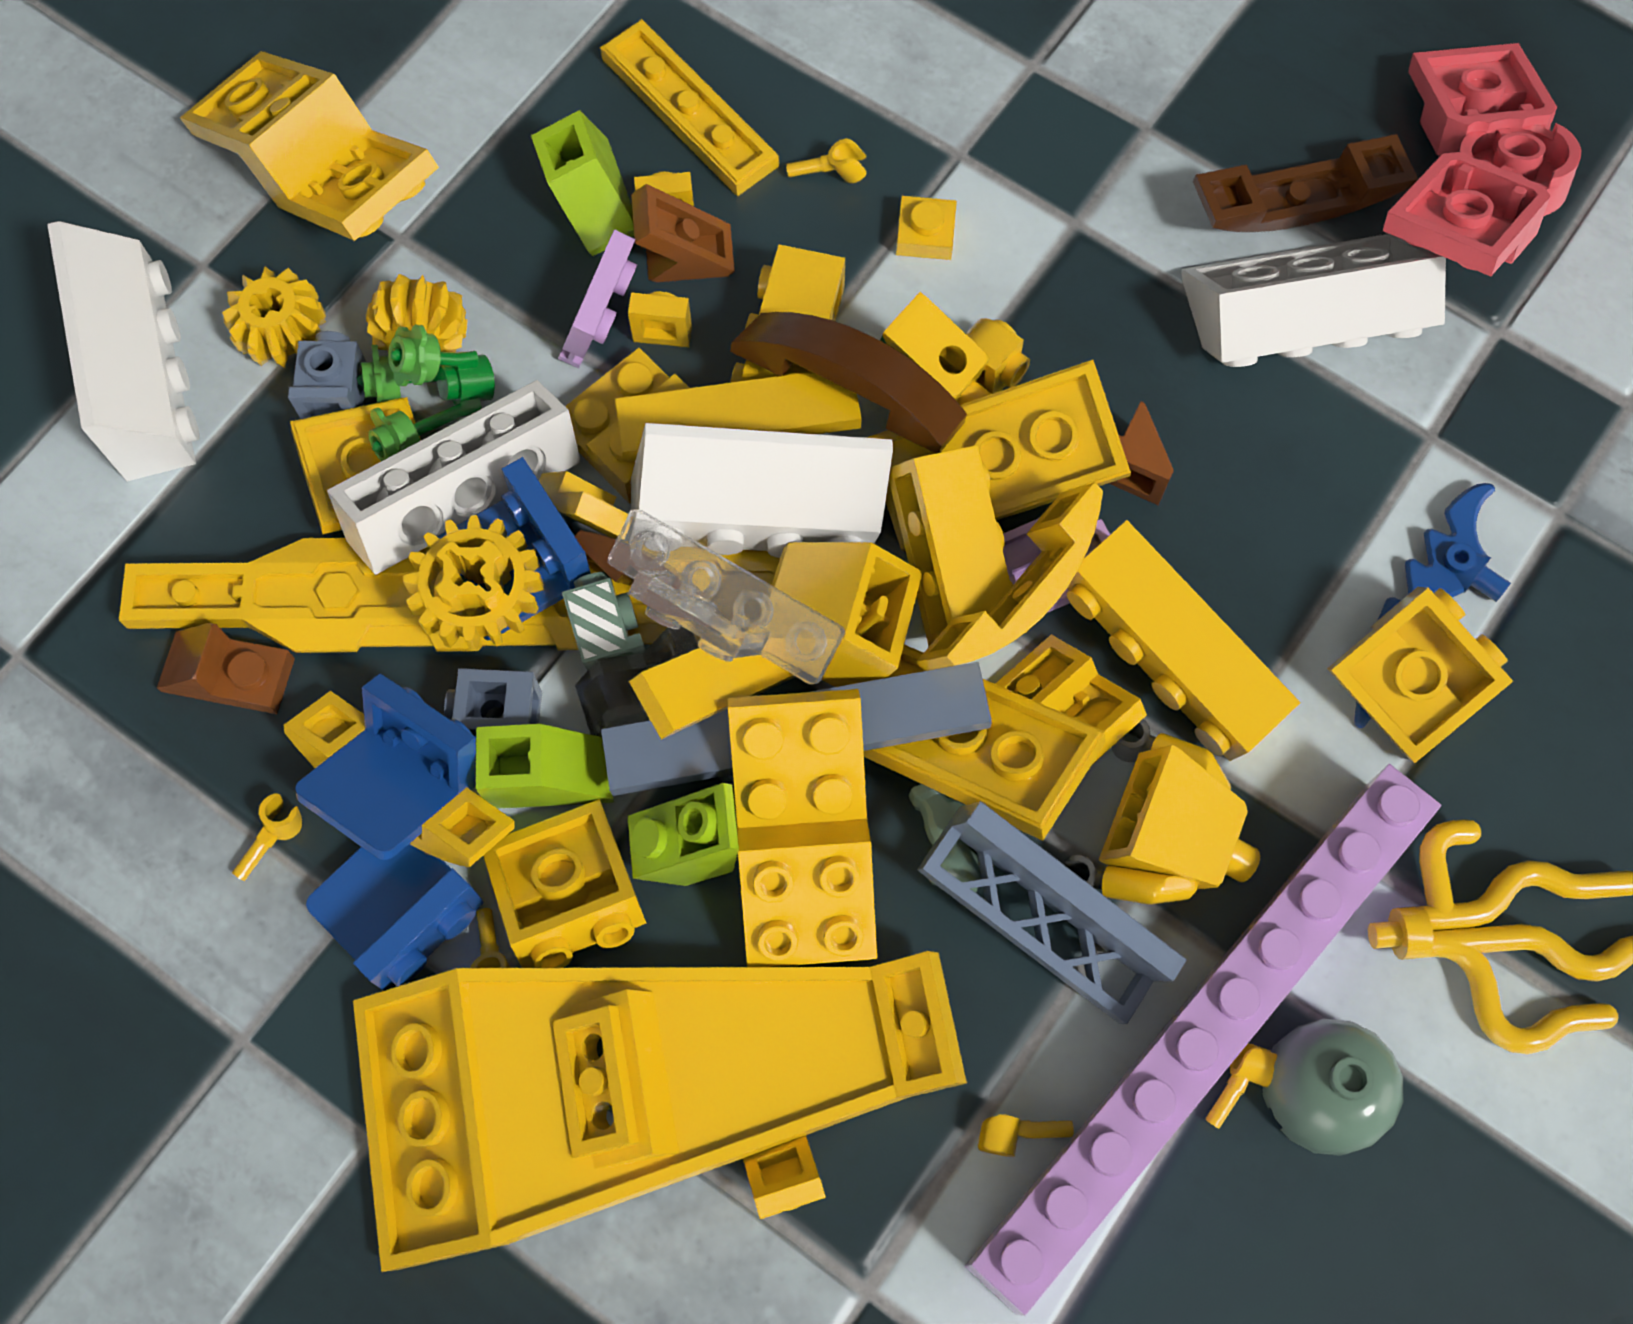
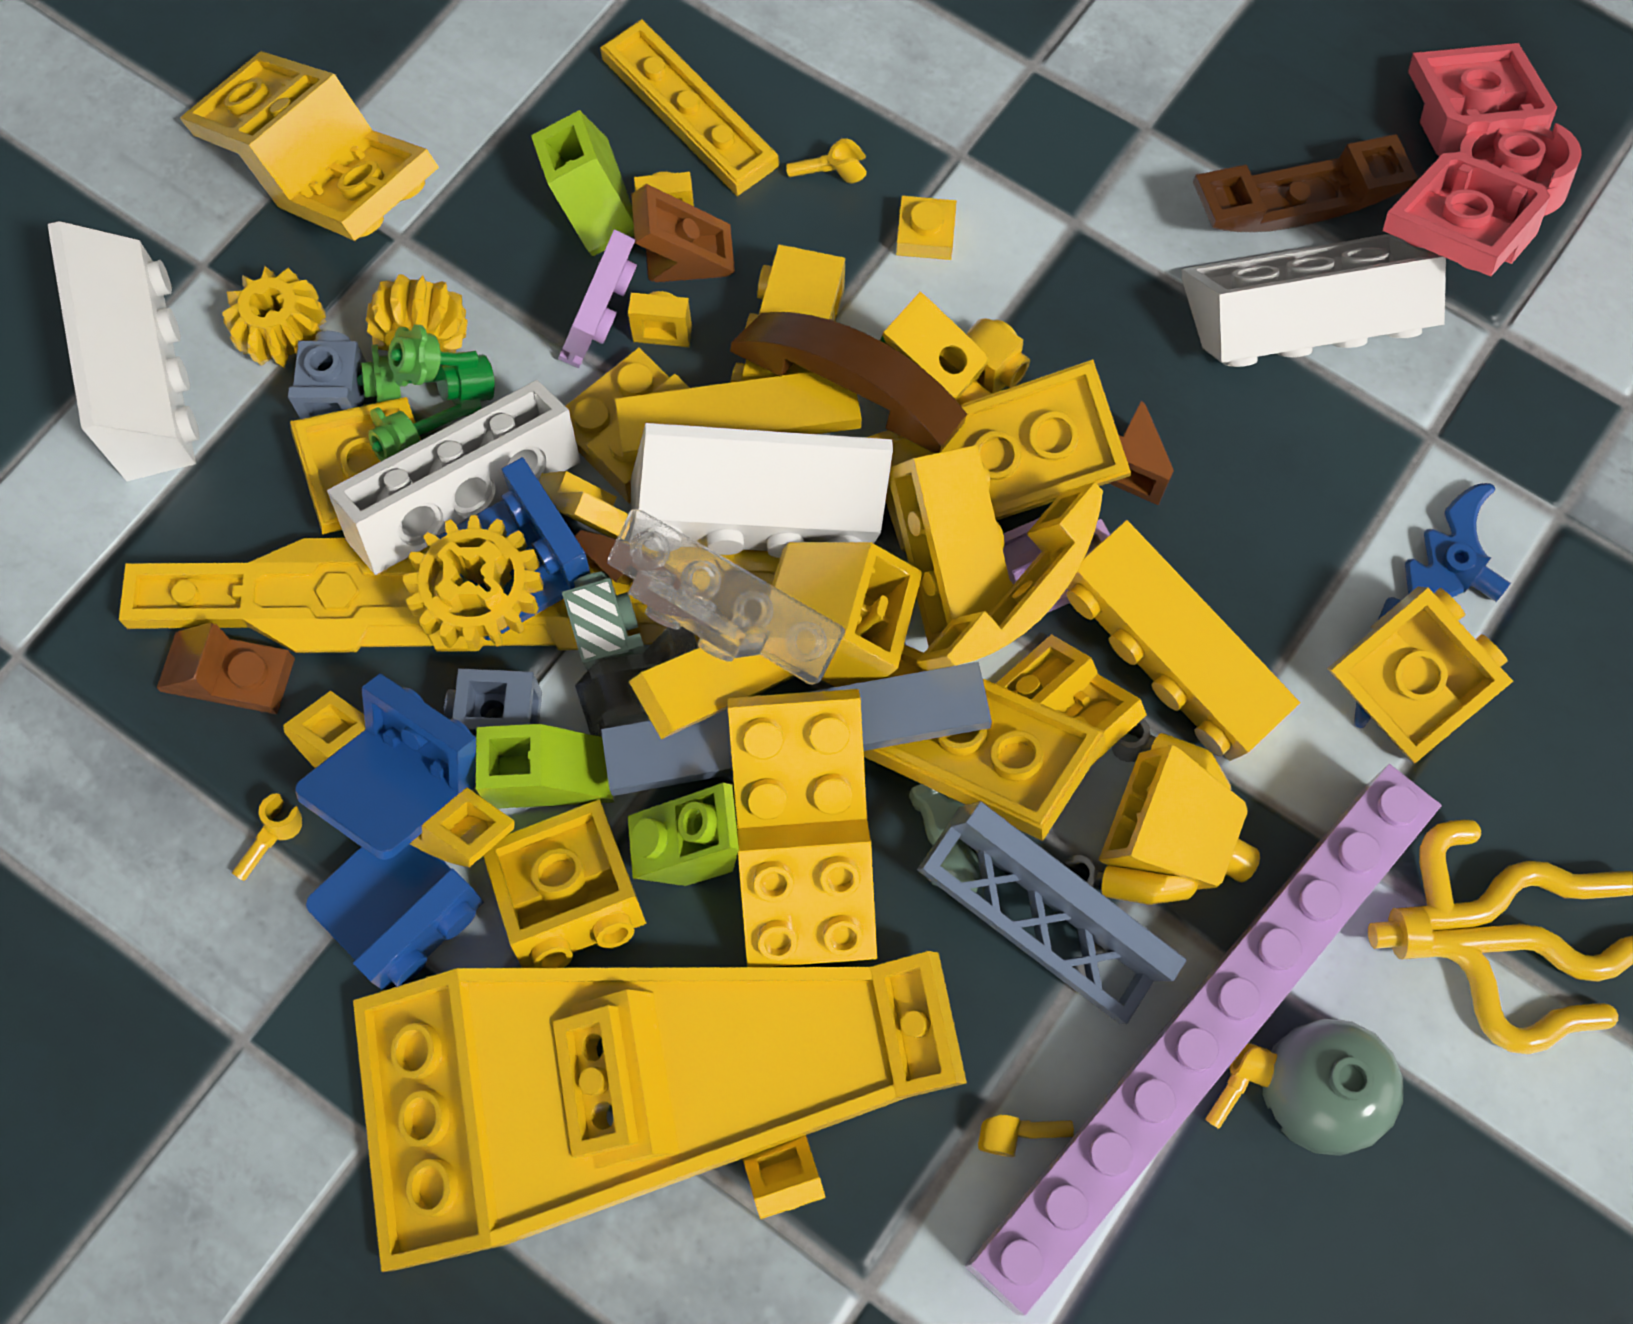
(489, 952): yellow hand -> none

